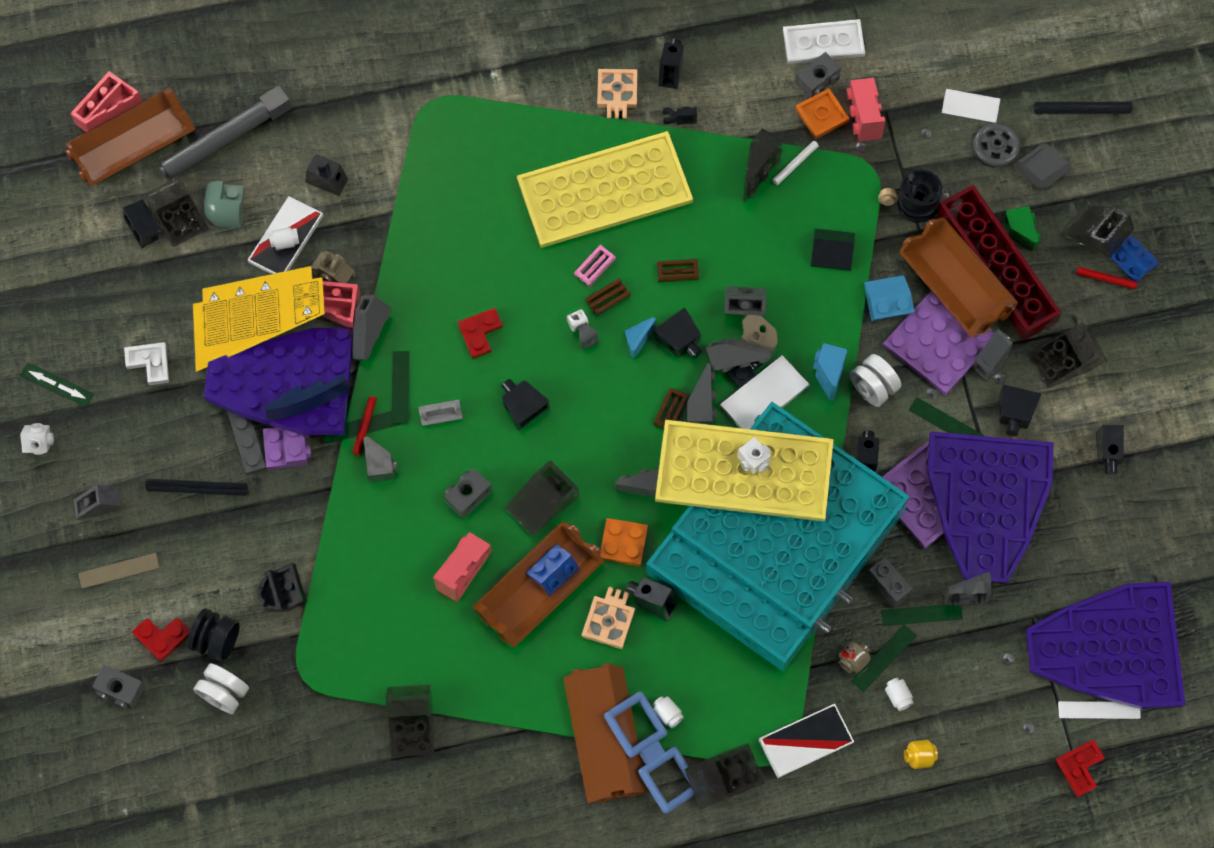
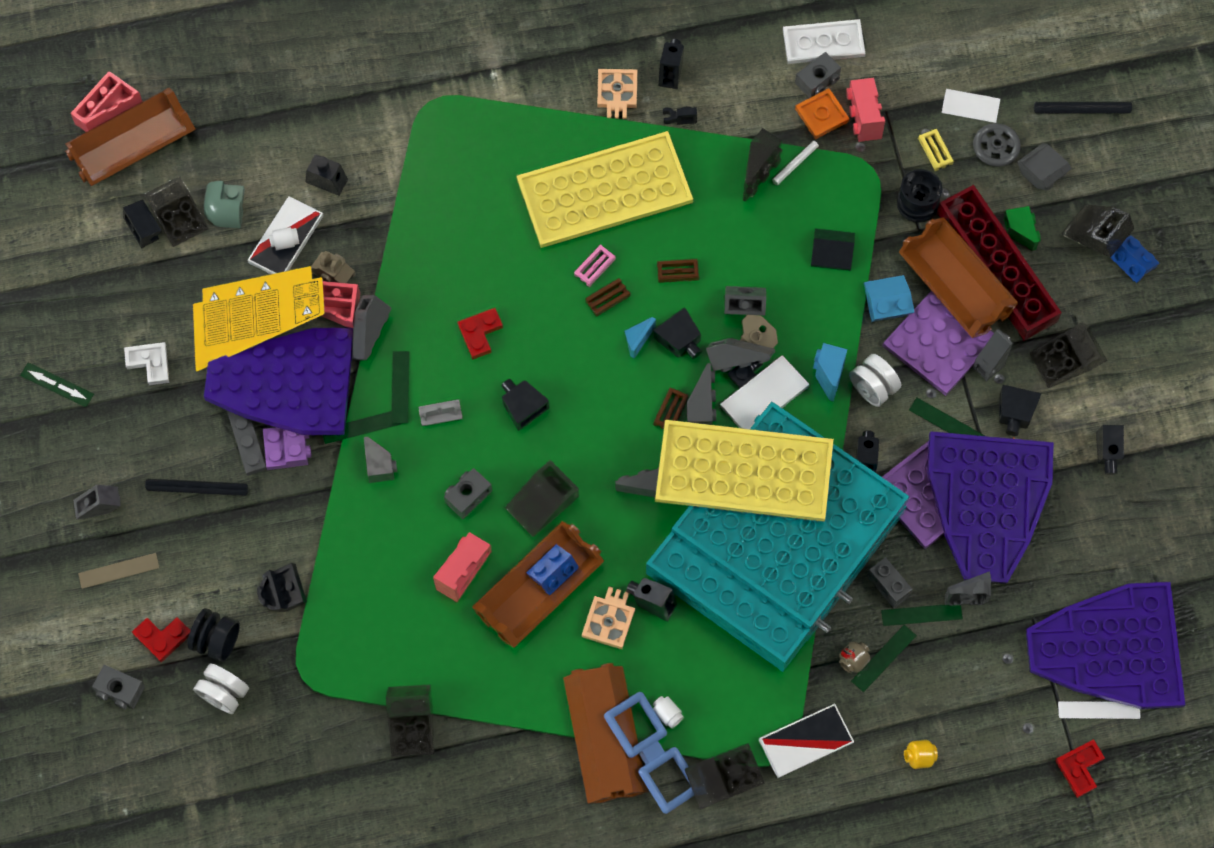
(36, 439): white brick -> none
(270, 106): dark grey brick -> none
(301, 401): dark blue slope -> none
(364, 425): red bar -> none
(579, 322): leg -> none
(623, 542): orange plate -> none
(754, 456): white brick -> none
(888, 196): tan plate -> none
(899, 694): white brick -> none
(949, 161): none -> light yellow tile
(1106, 278): red bar -> none

